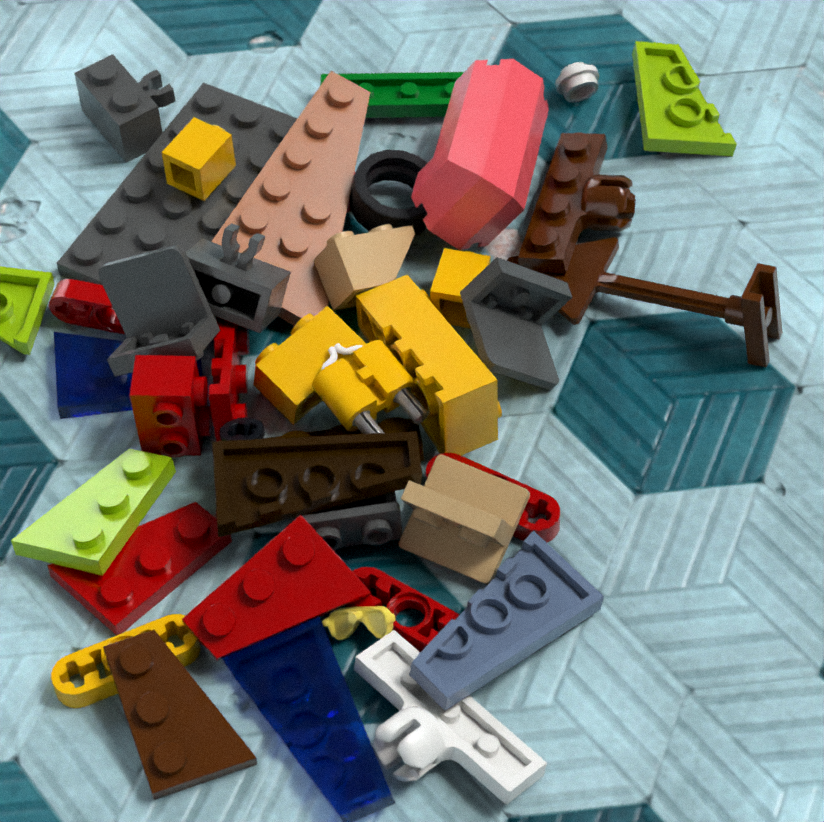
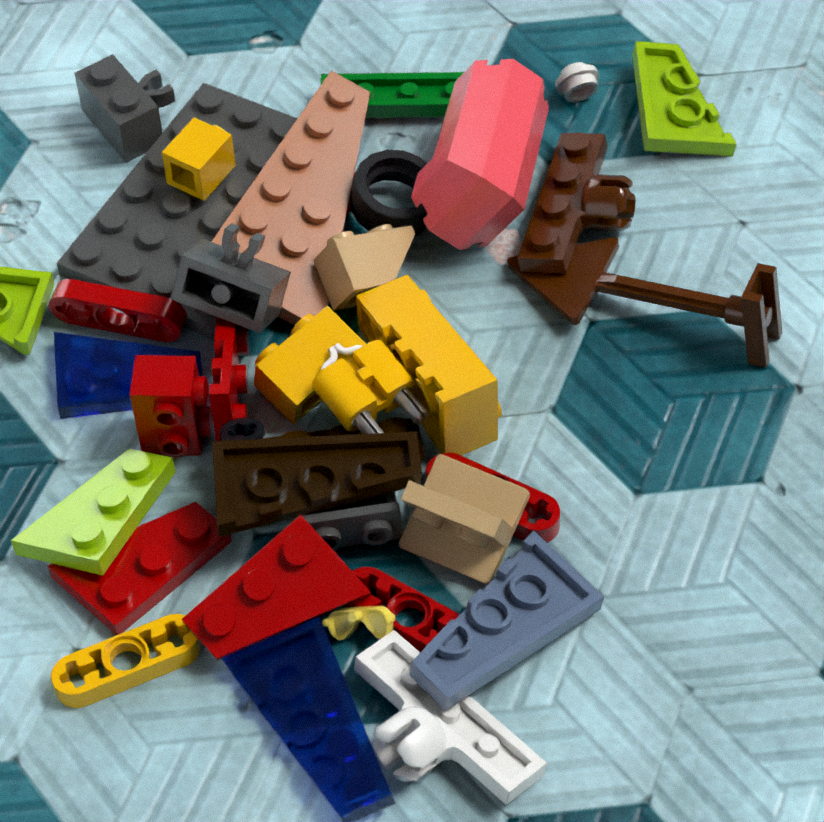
(157, 307): dark grey bracket -> none
(171, 718): reddish brown wing -> none
(452, 276): yellow brick -> none
(506, 315): dark grey bracket -> none

